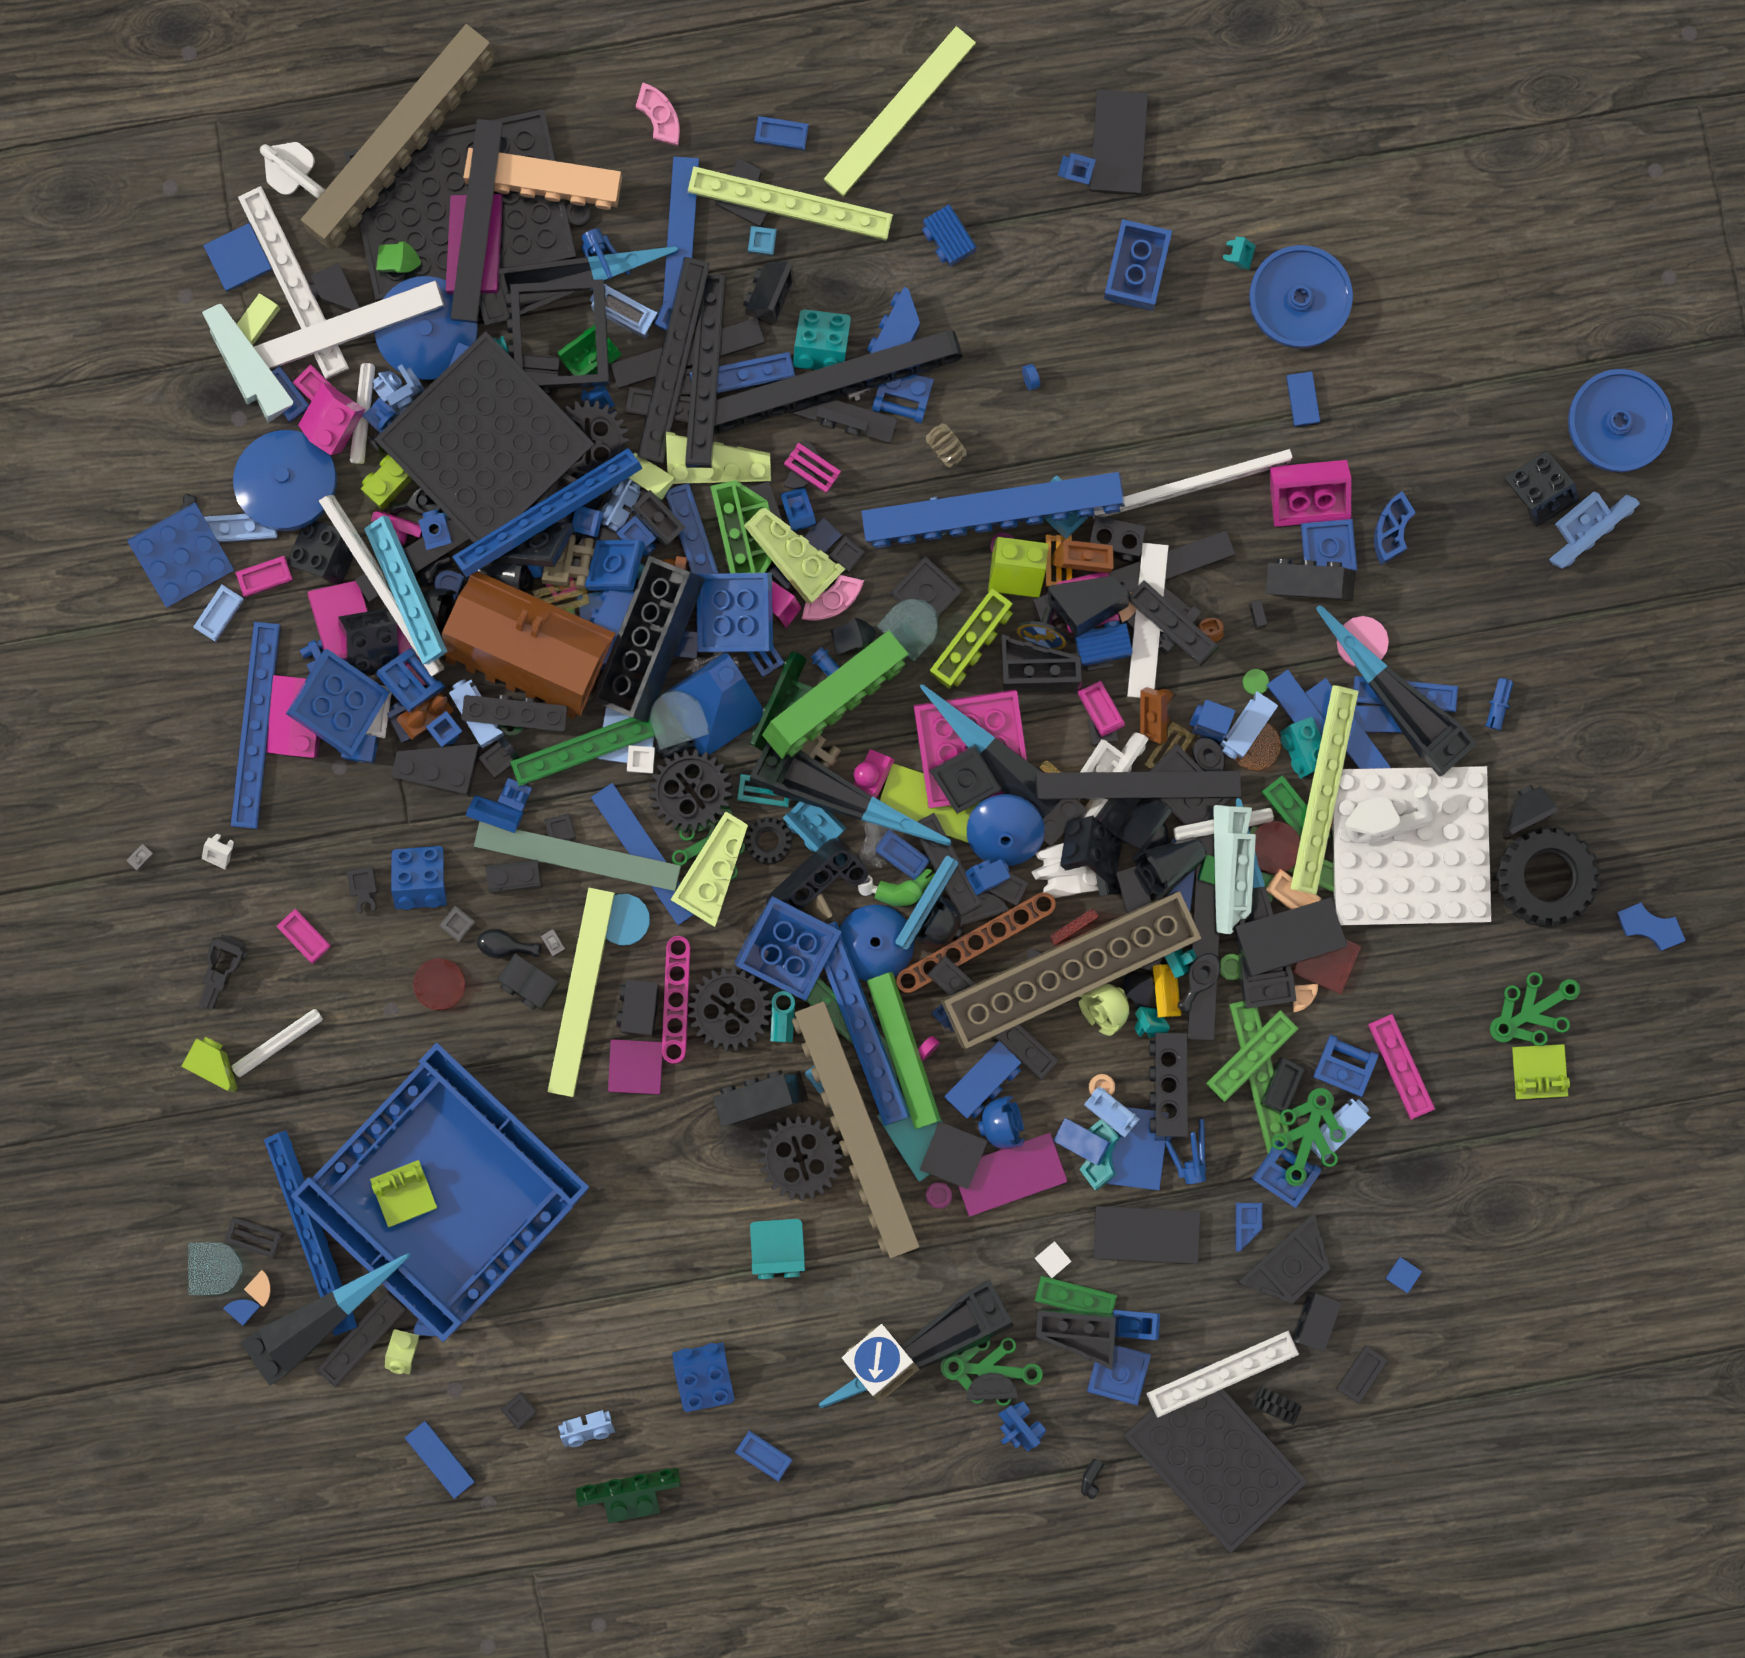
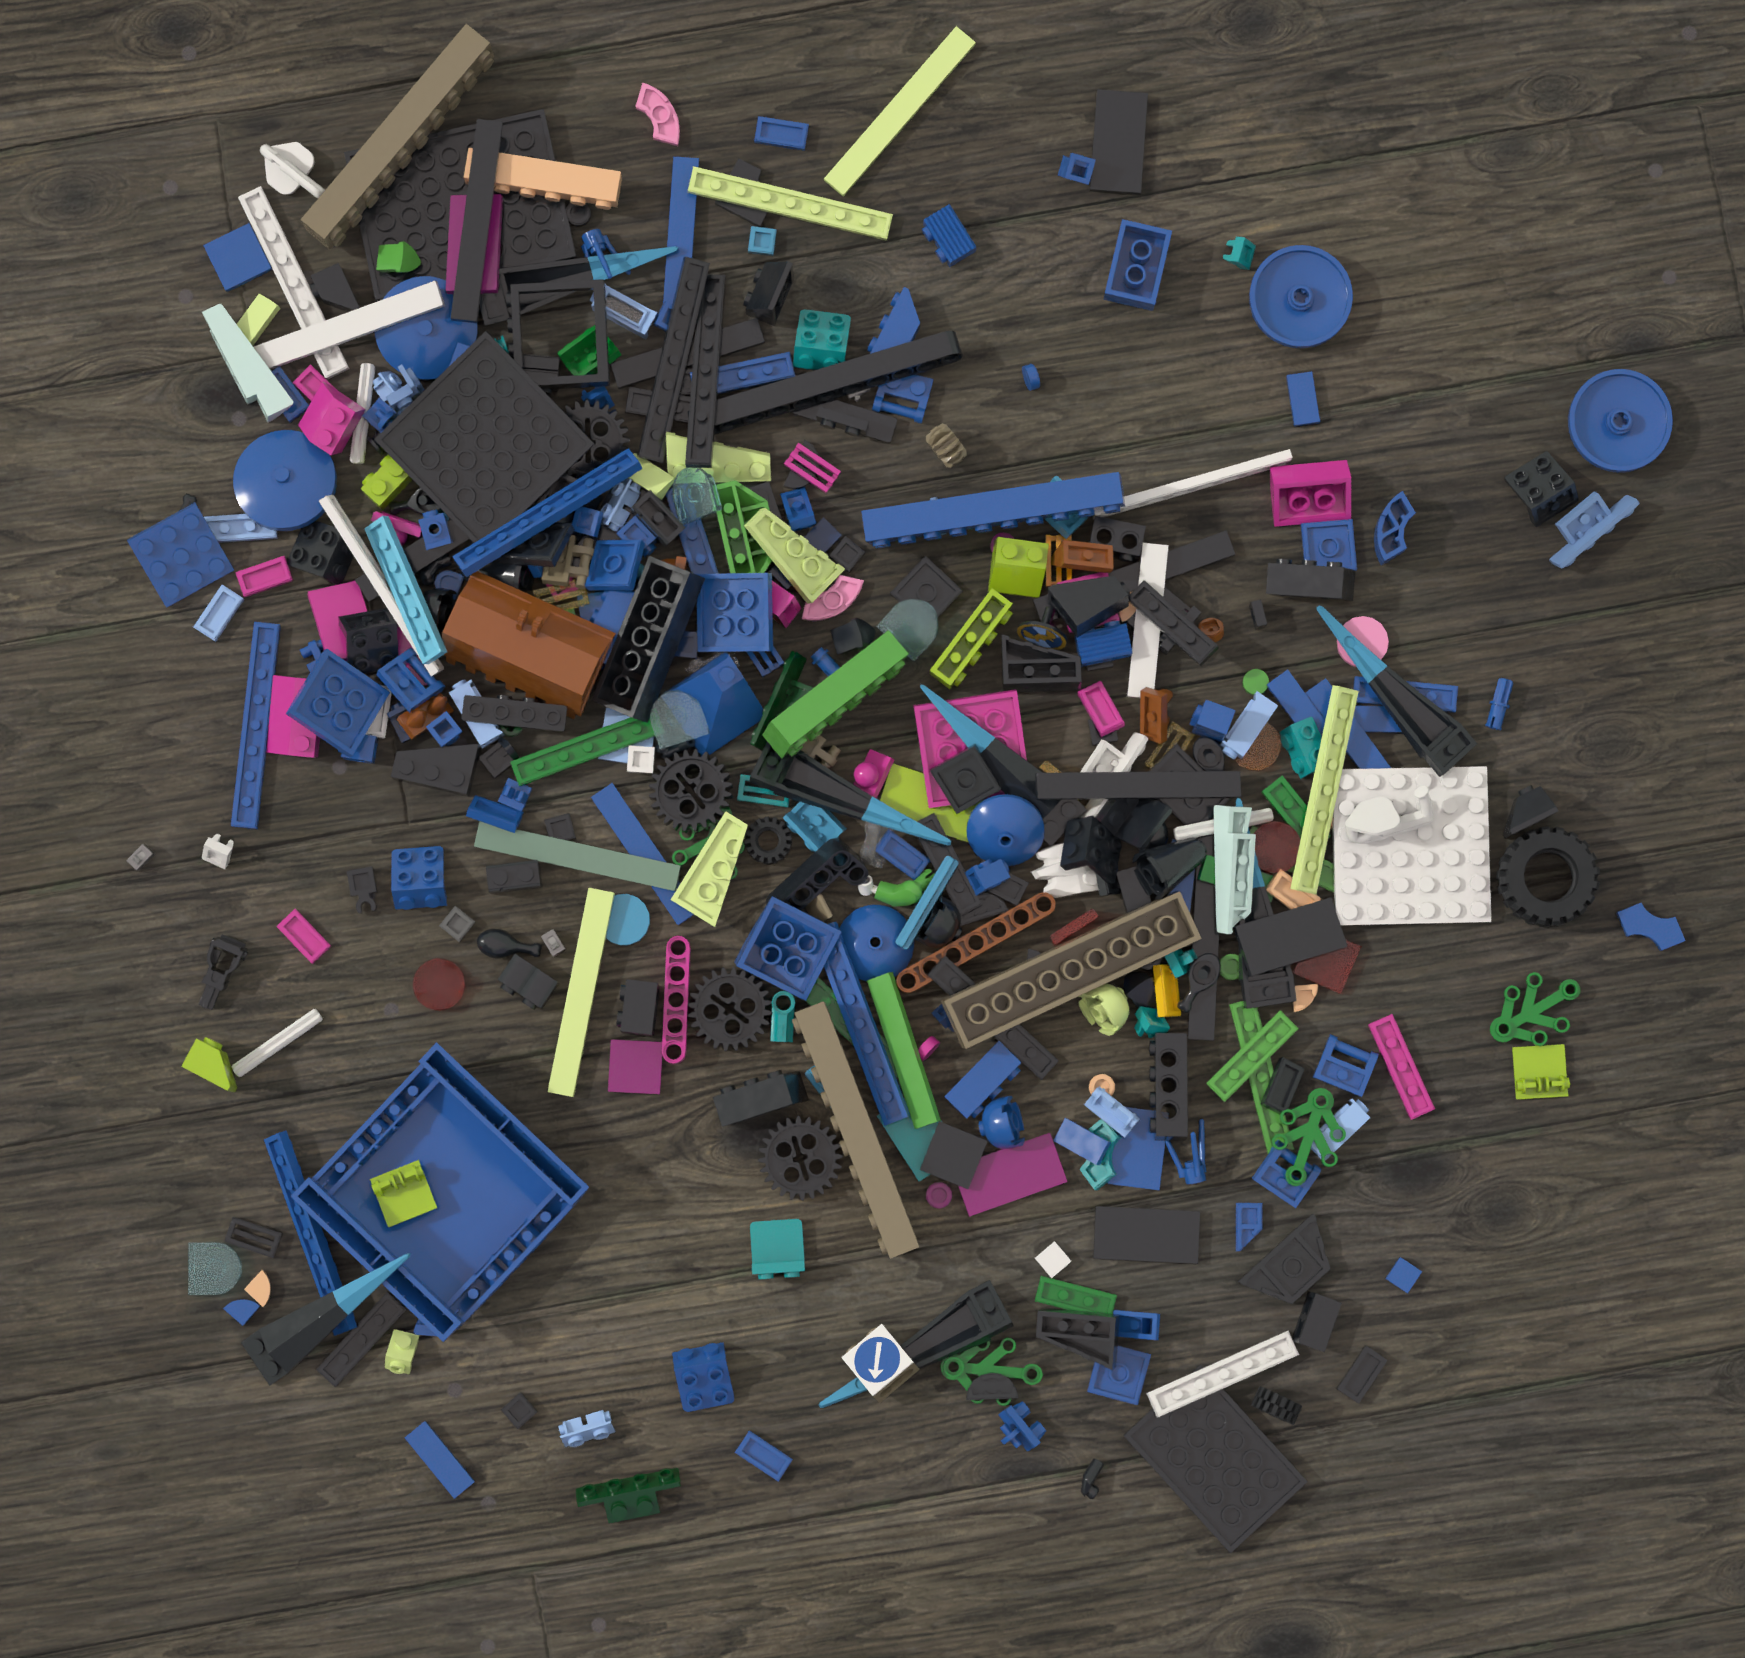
(695, 495): none -> clear light blue tile

